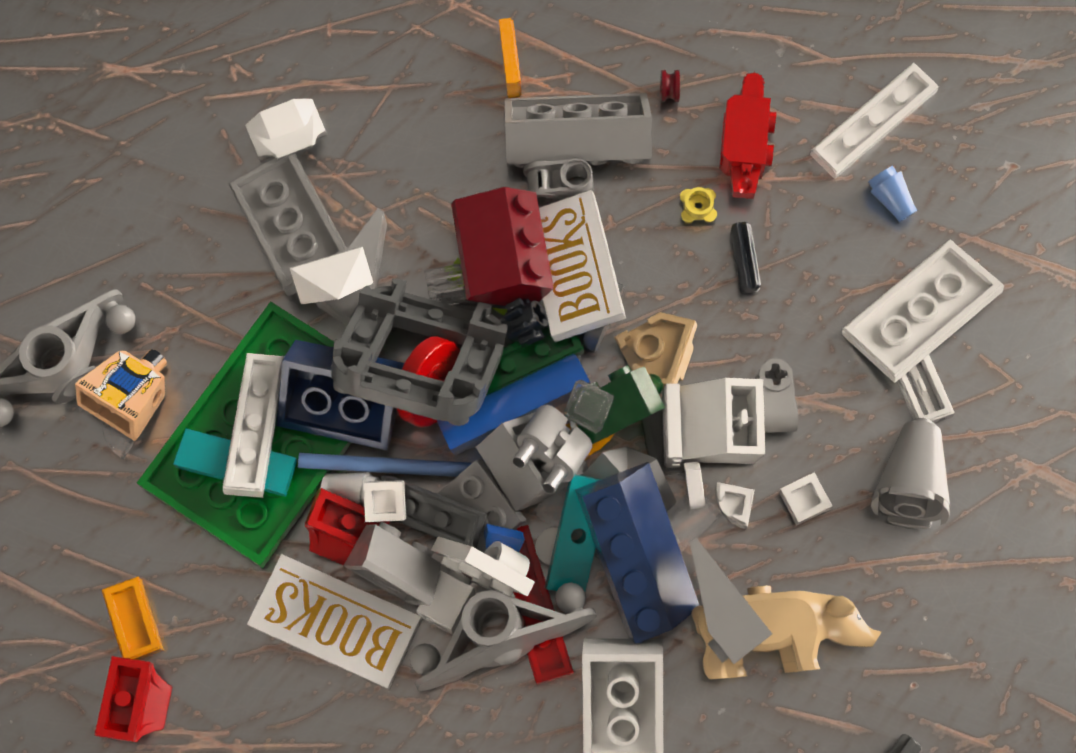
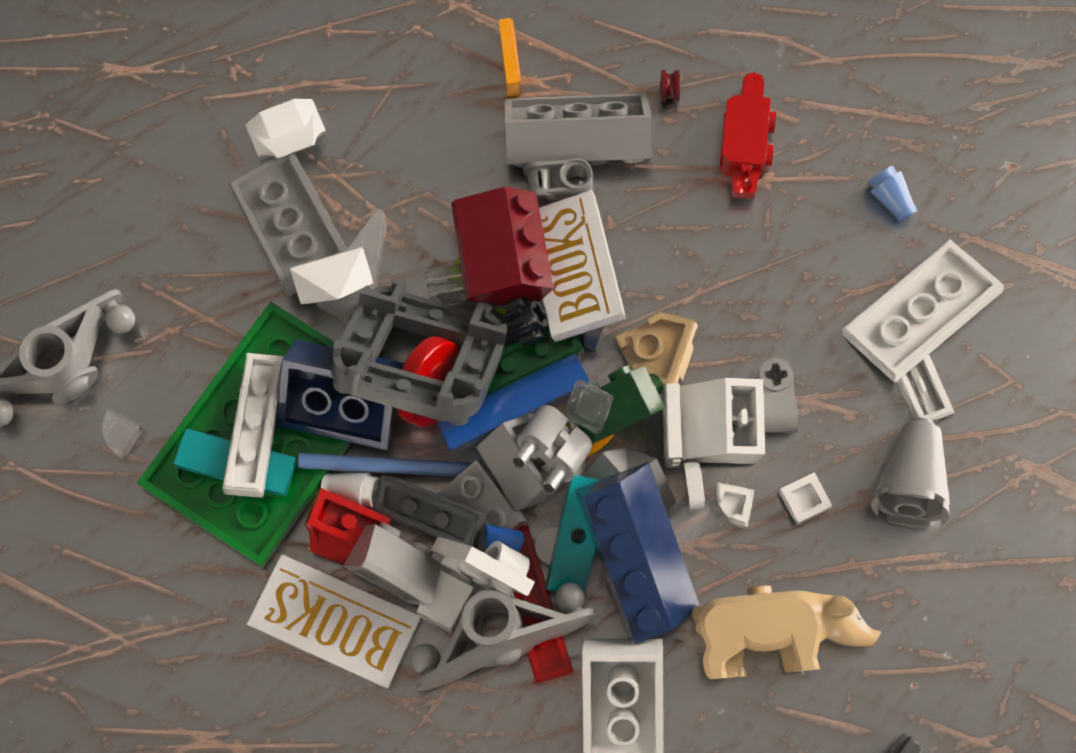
(124, 391): torso -> none
(132, 619): light orange tile -> none
(132, 701): red slope -> none
(384, 501): white plate -> none
(700, 195): light yellow plate -> none
(728, 615): light grey slope -> none
(745, 257): black axle -> none
(874, 120): white tile -> none

